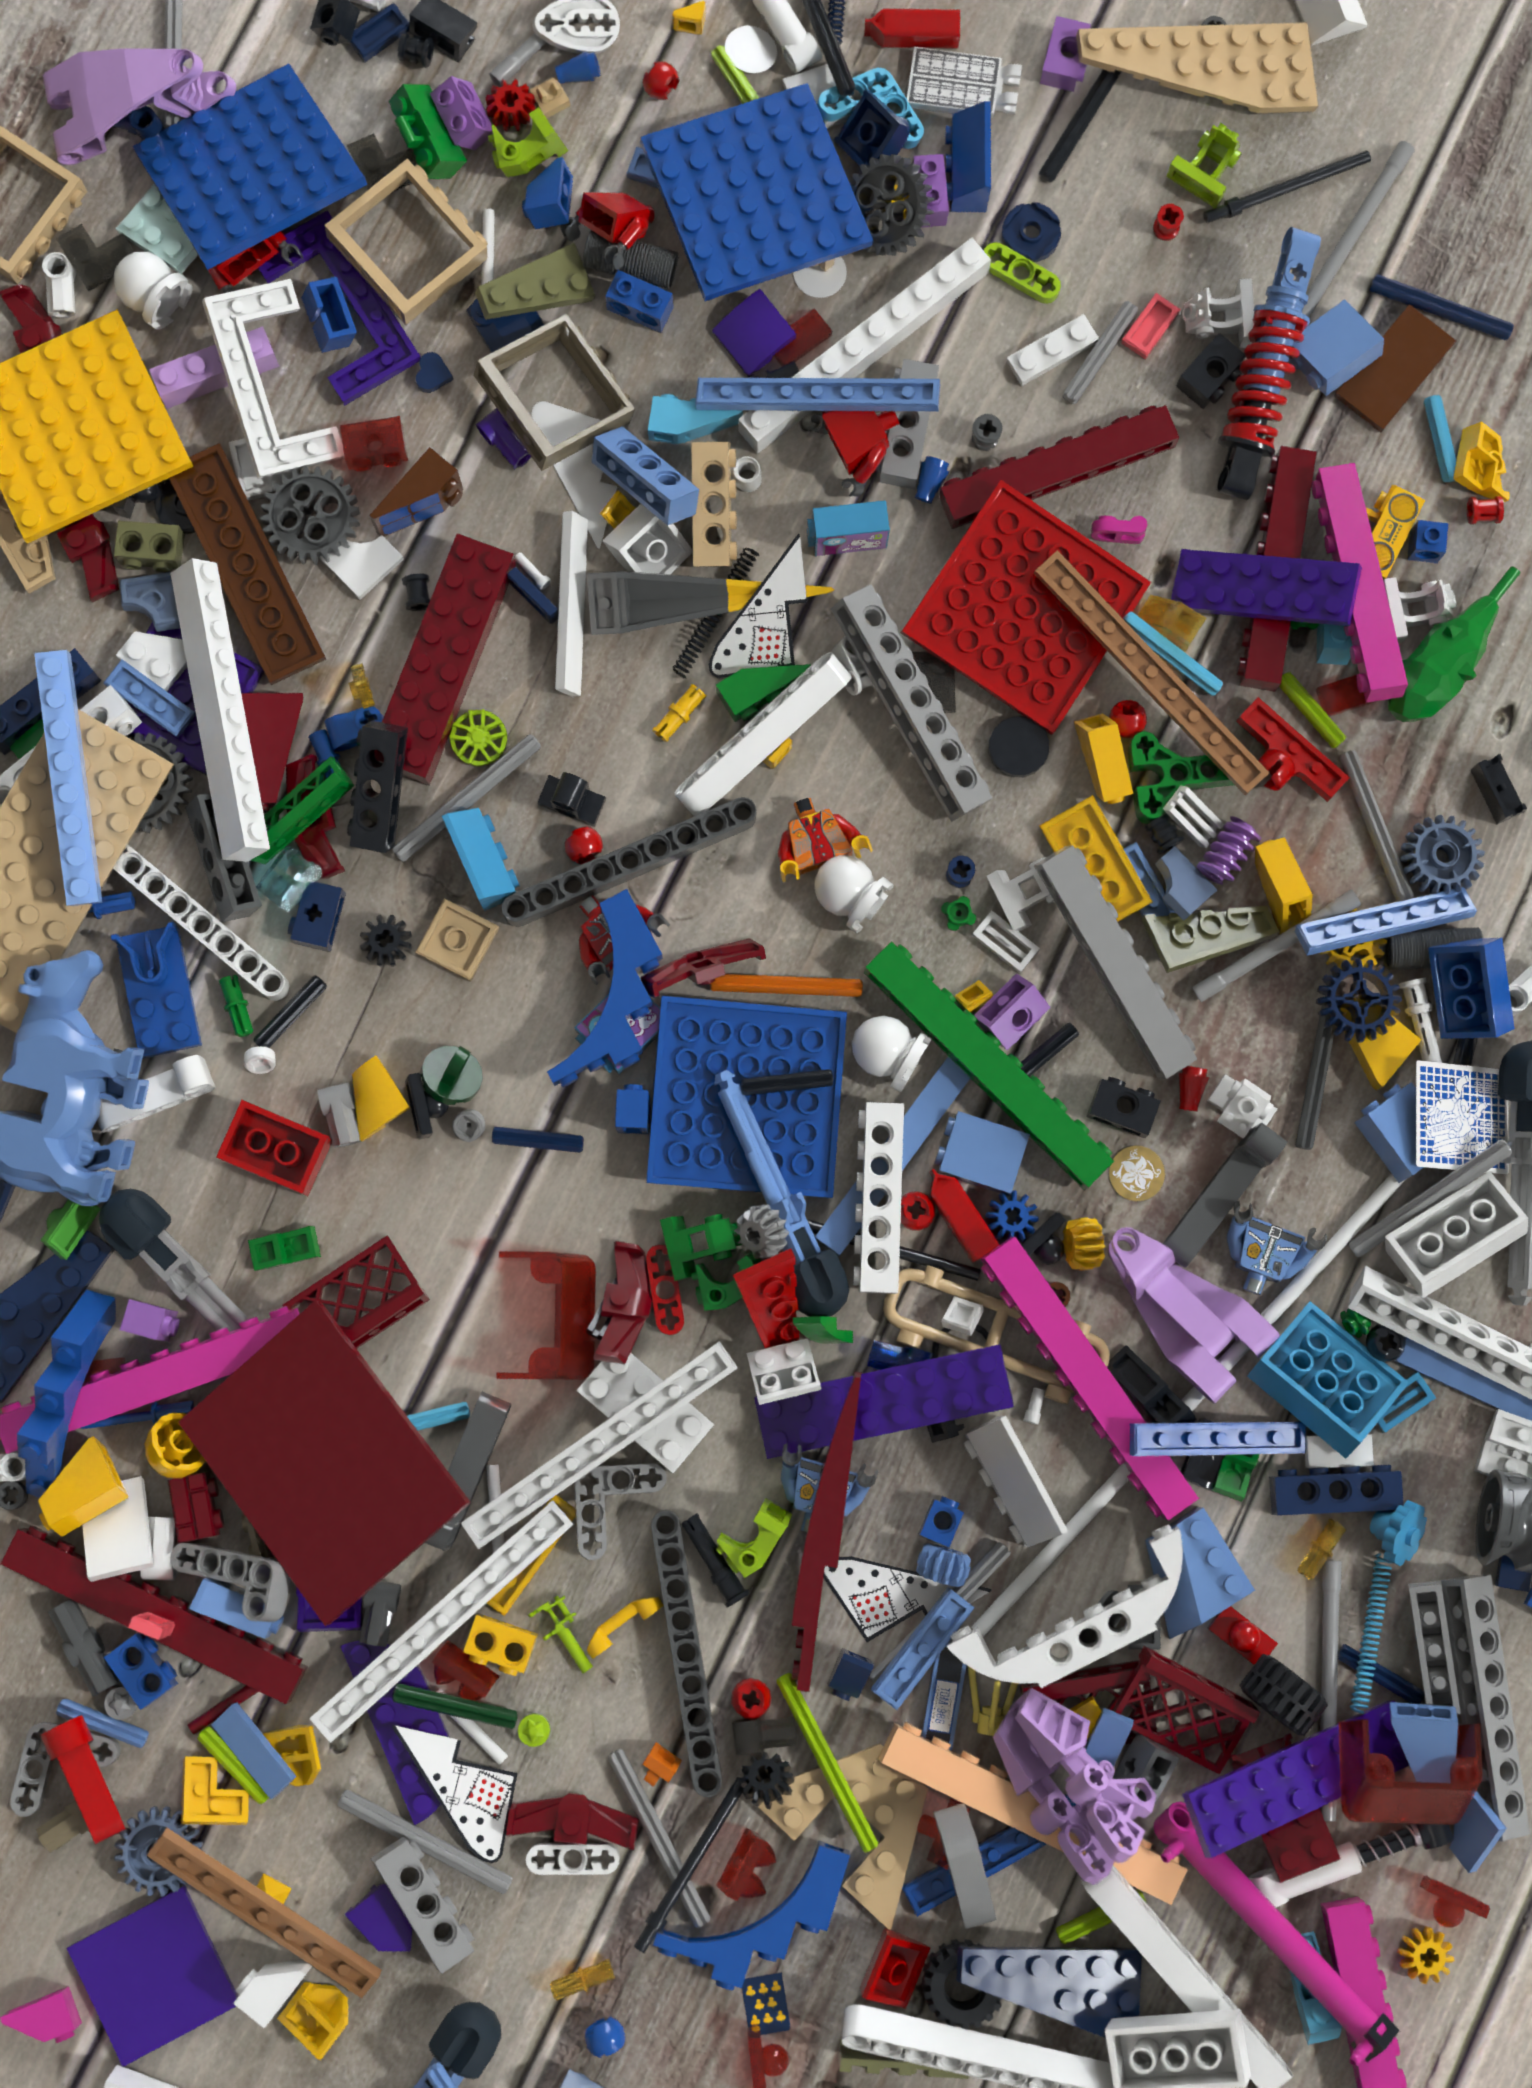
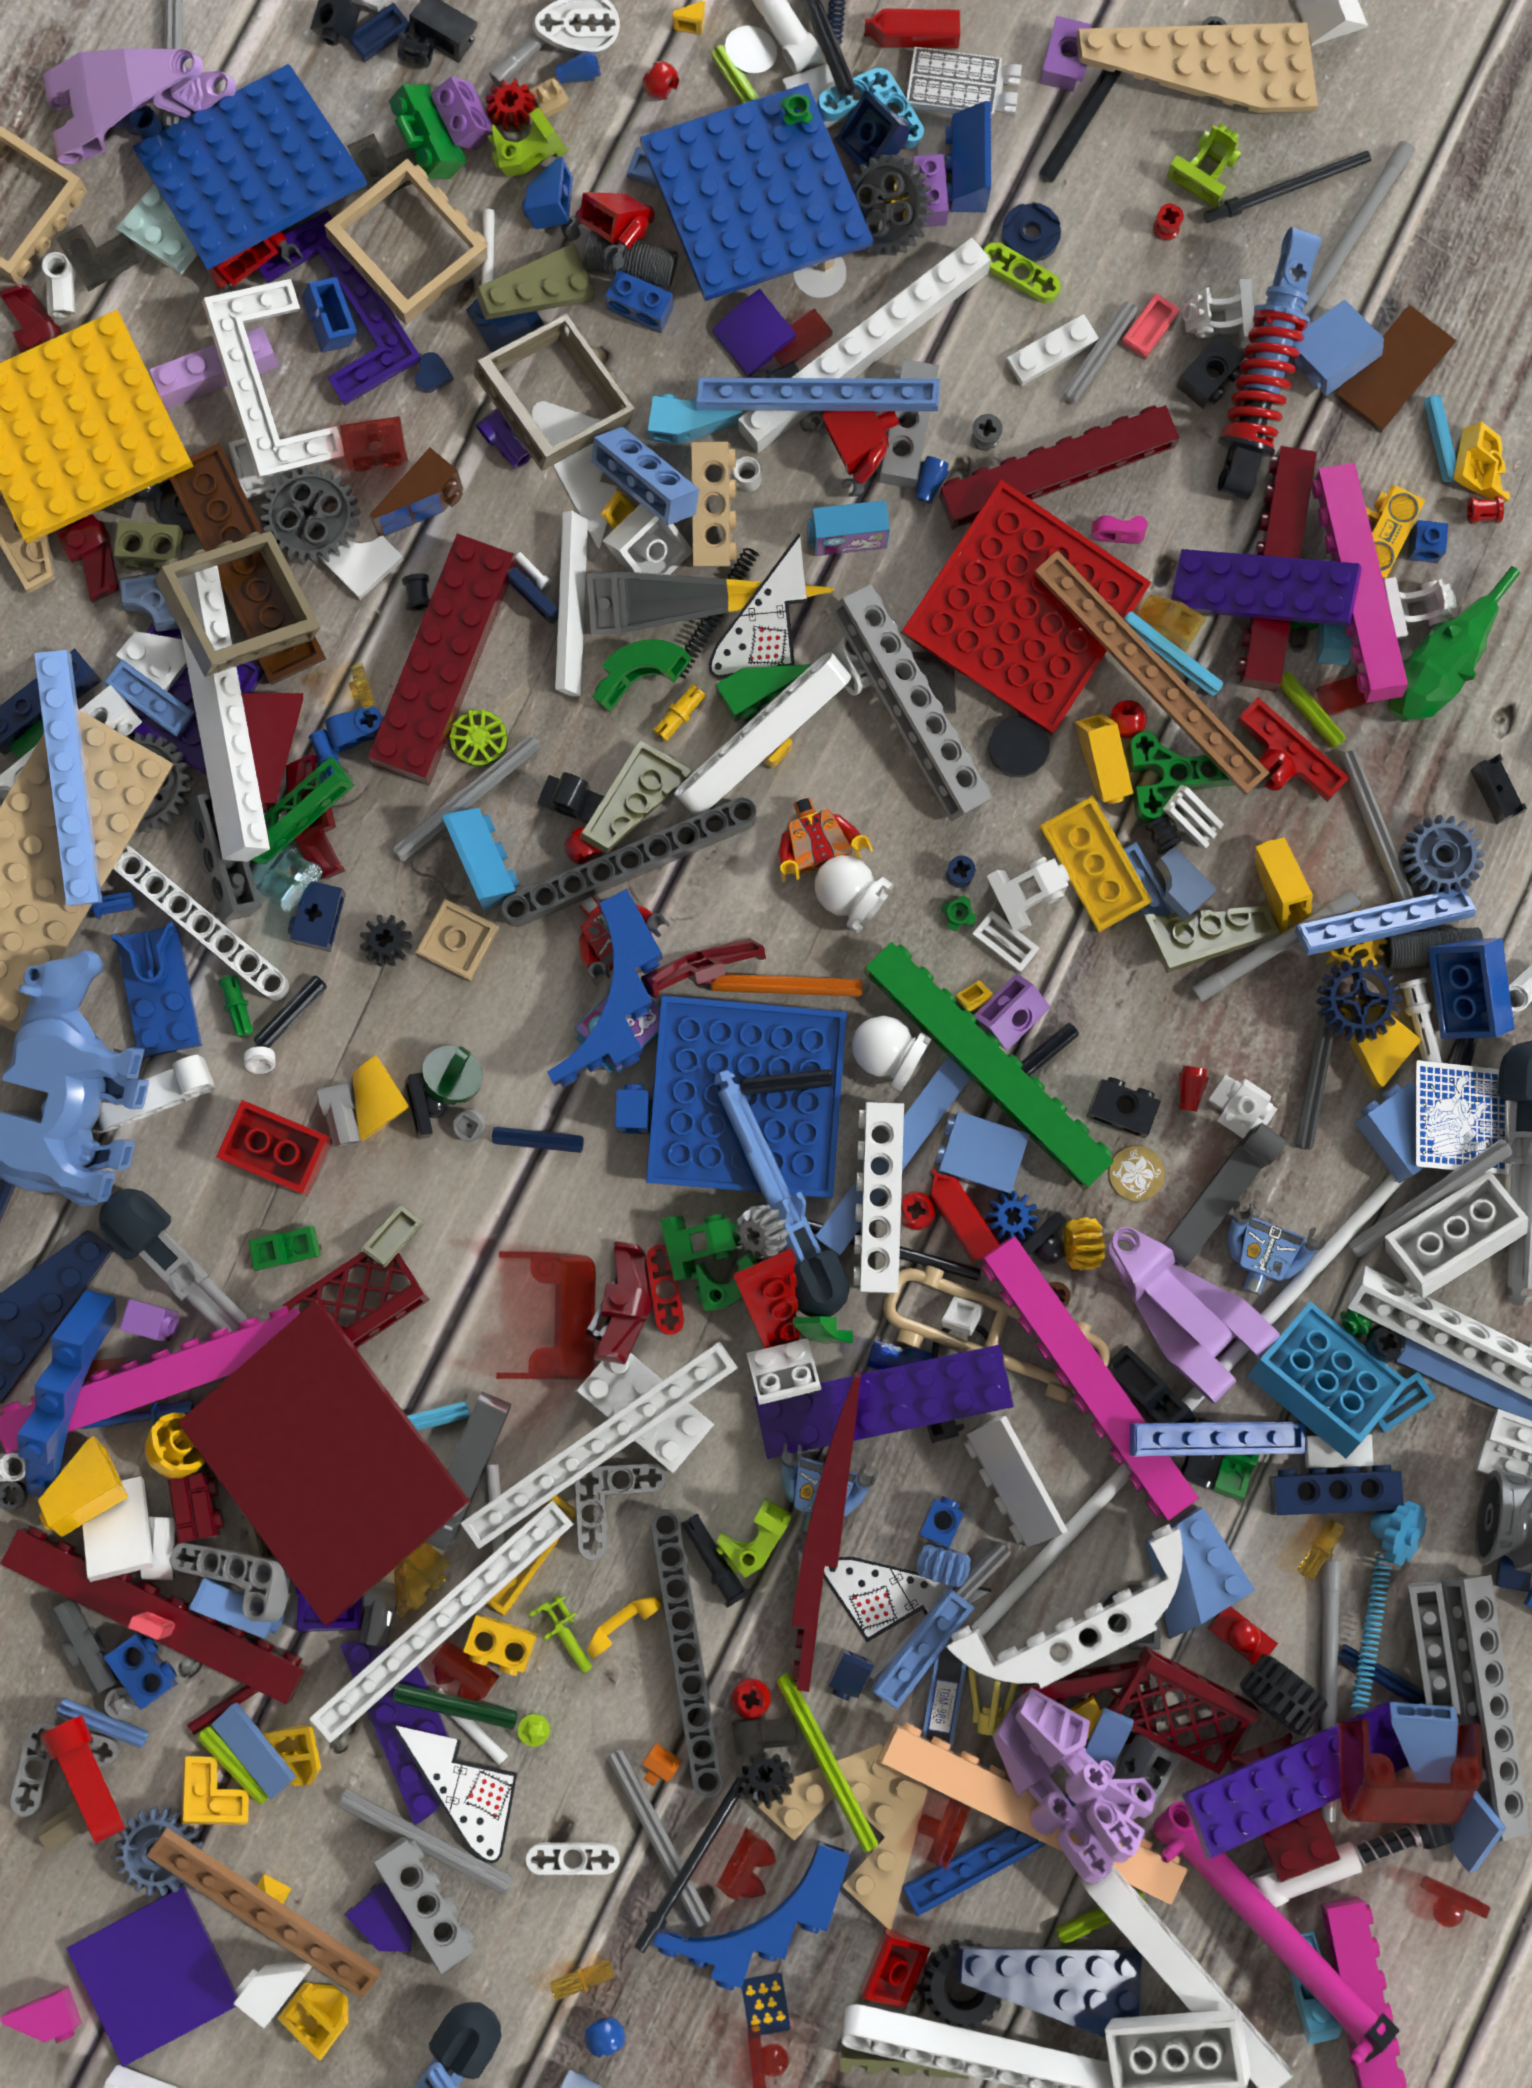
(67, 1227): bright green tile -> none
(149, 287): white tile -> none
(251, 649): none -> dark tan window
(391, 742): black brick -> none
(392, 1235): none -> tile
(416, 1576): none -> clear yellow slope
(573, 1820): dark red plate -> none
(635, 662): none -> green arch
(637, 790): none -> wing
(799, 102): none -> green plate
(965, 1865): light grey beam -> none
(1033, 1414): white piece -> none
(1116, 962): light grey brick -> none
(1227, 850): medium lavender piece -> none
(1431, 1965): yellow gear -> none
(1441, 307): dark blue axle -> none

